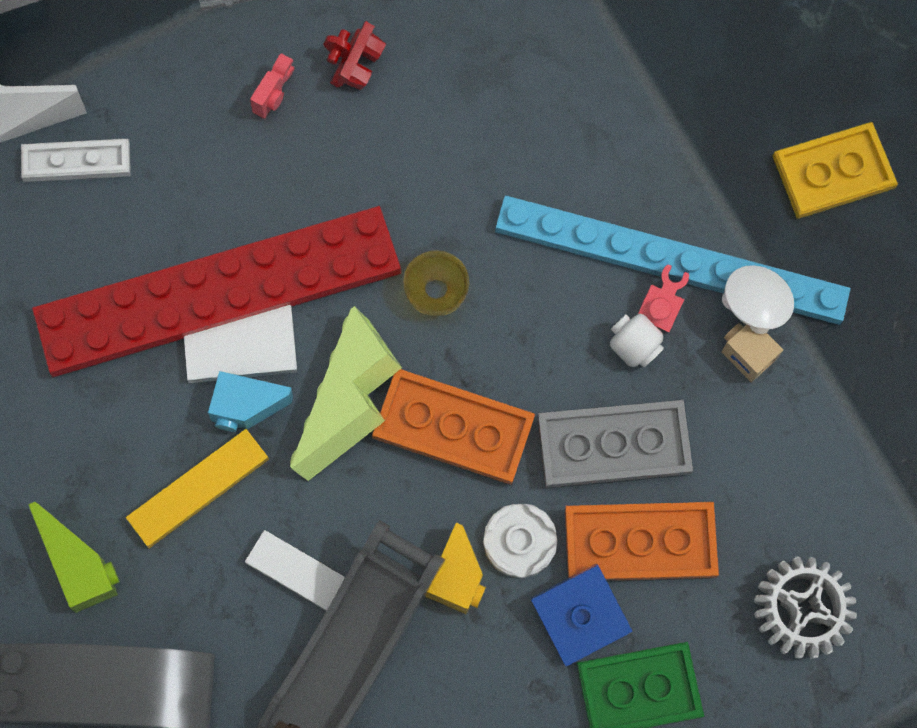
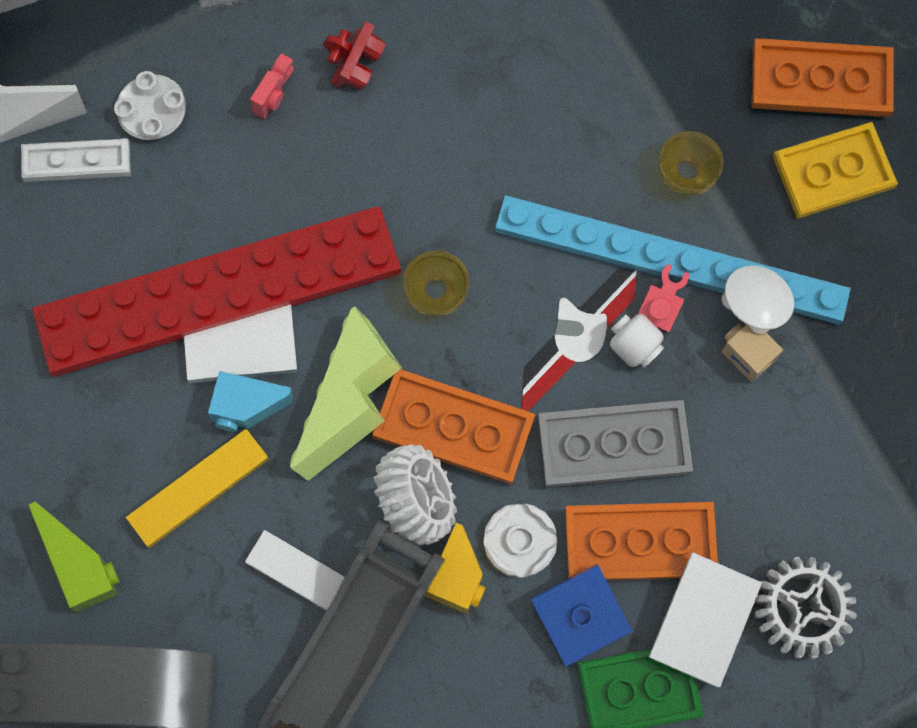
(150, 106): none -> white dish
(415, 494): none -> white gear
(577, 334): none -> sticker
(694, 148): none -> clear yellow piece
(705, 620): none -> white tile
(822, 77): none -> orange plate

